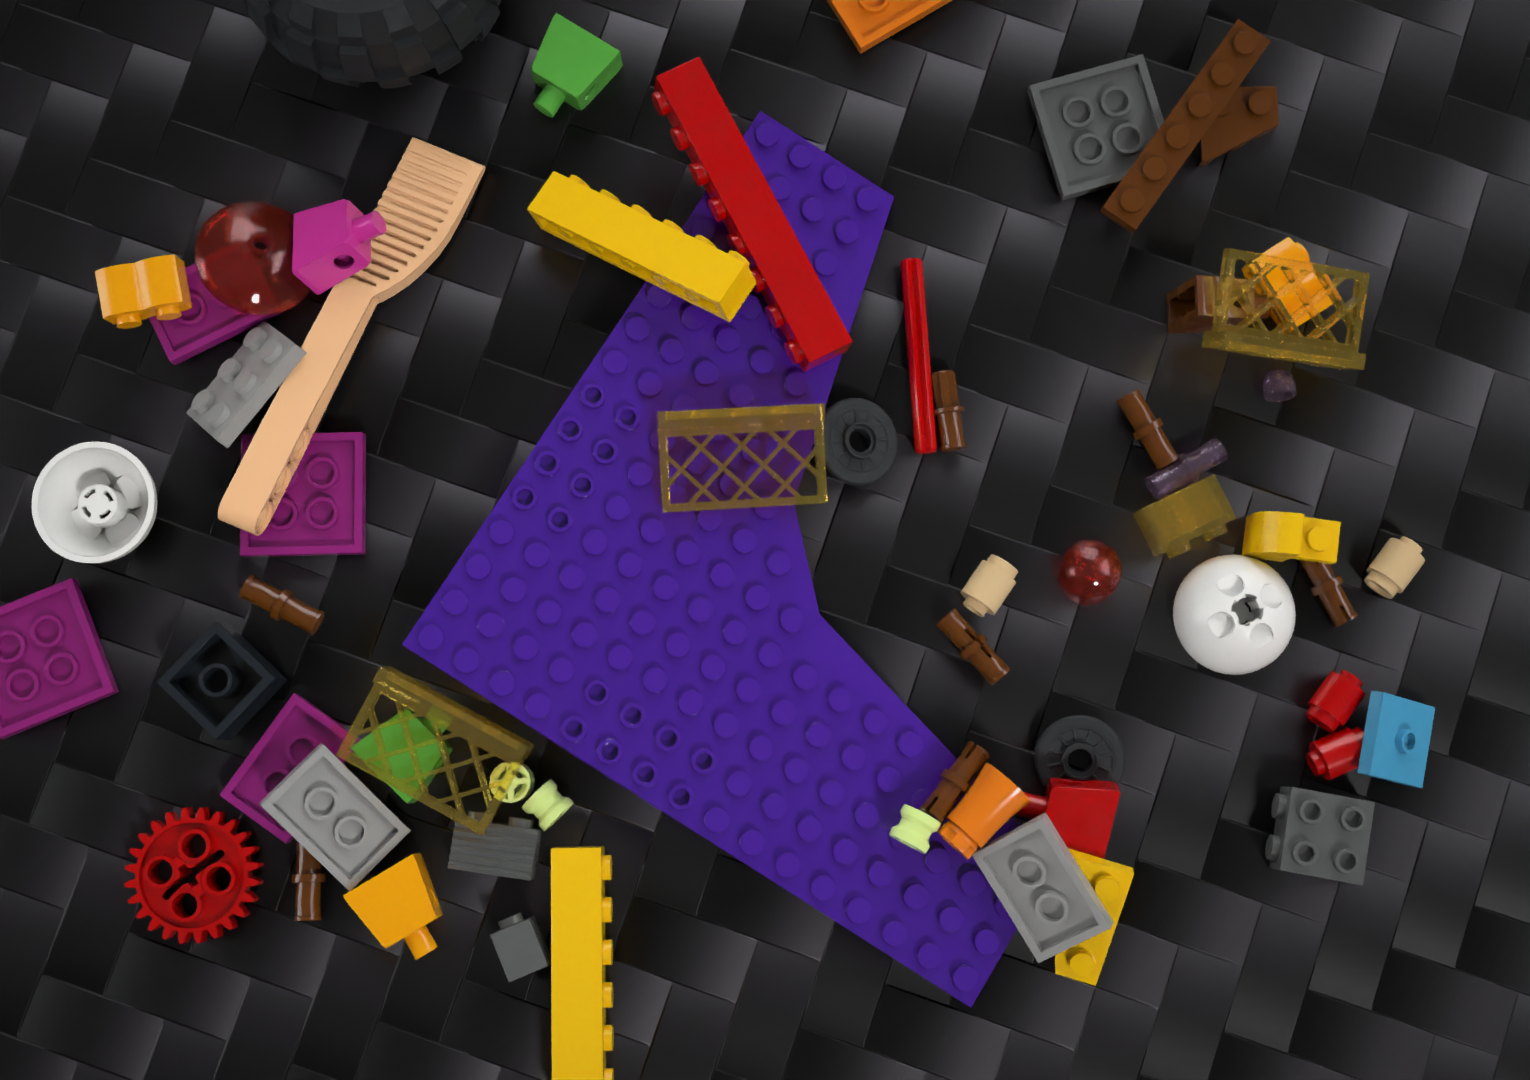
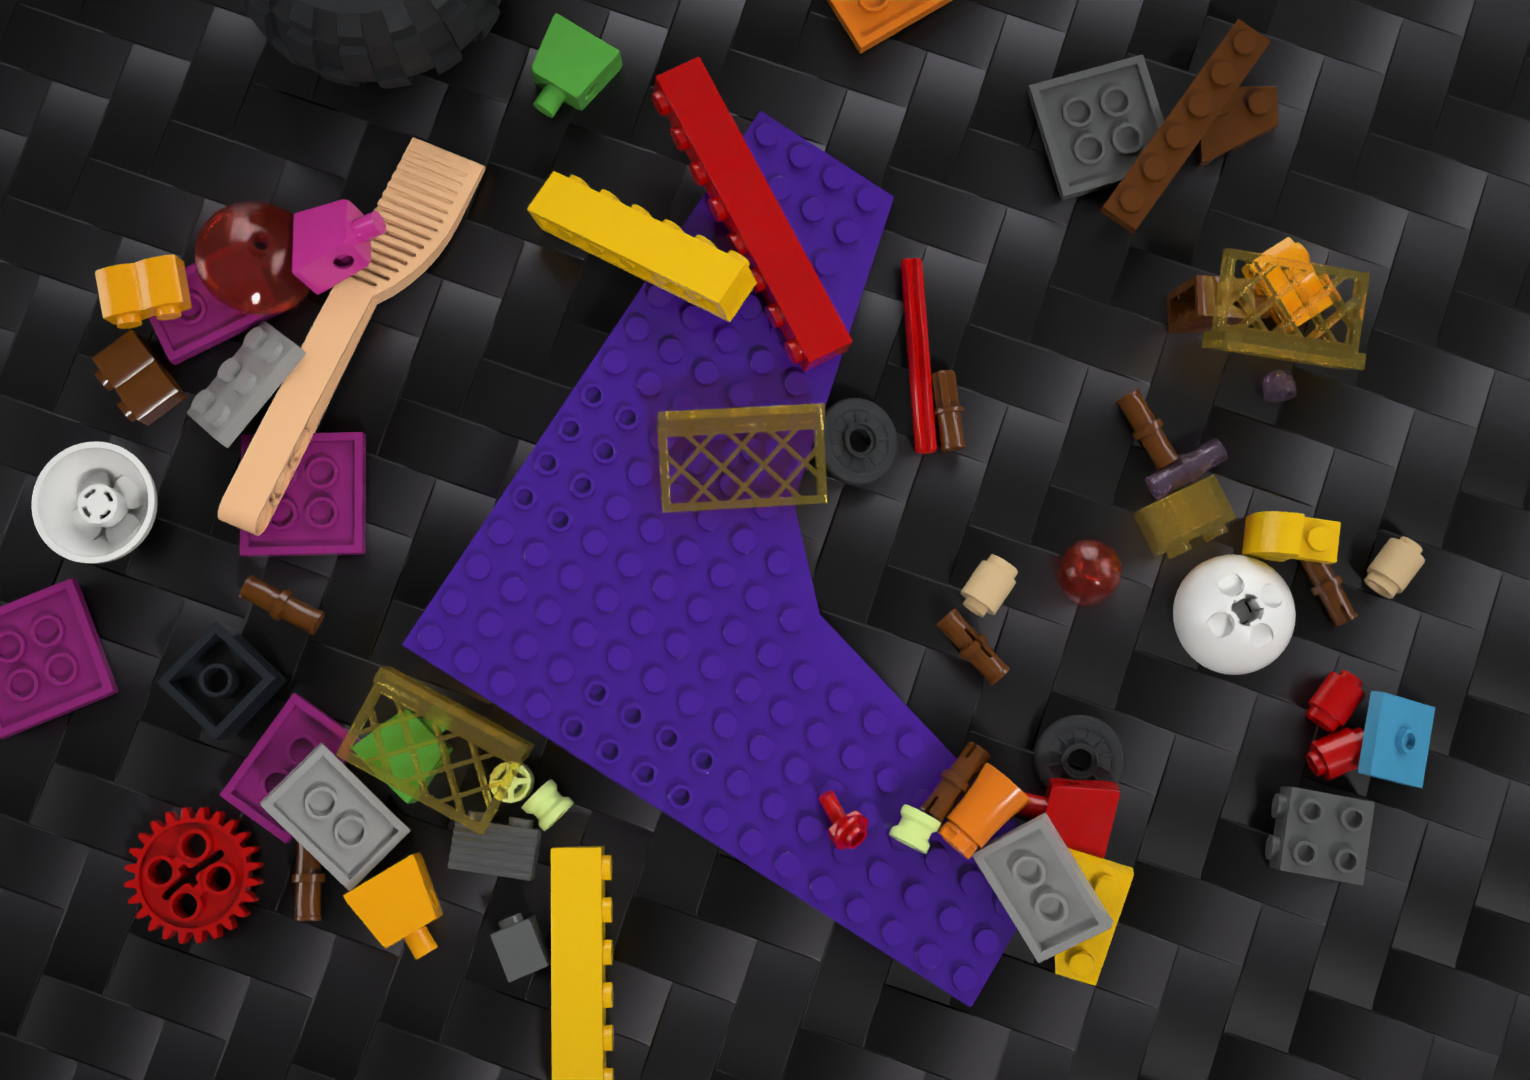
(138, 378): none -> reddish brown brick
(846, 830): none -> red plate

